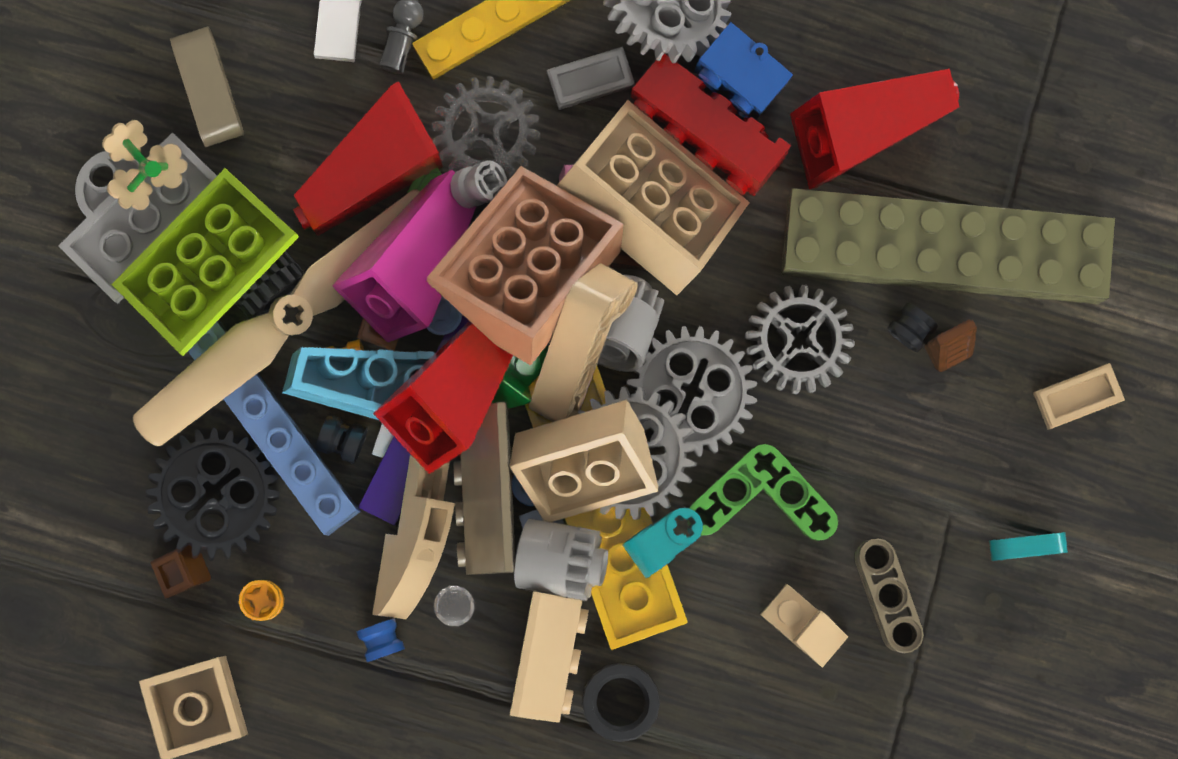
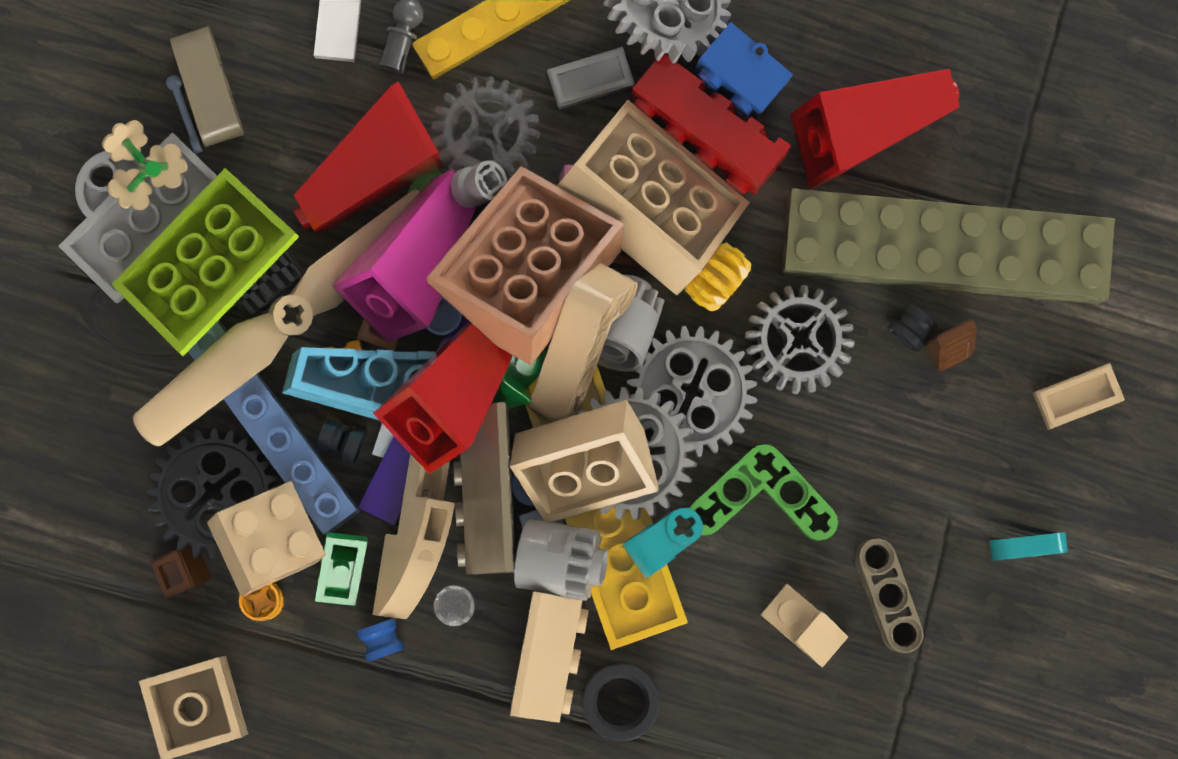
(174, 83): none -> sand blue hinge
(266, 538): none -> tan brick
(340, 568): none -> slope
(719, 277): none -> yellow gear

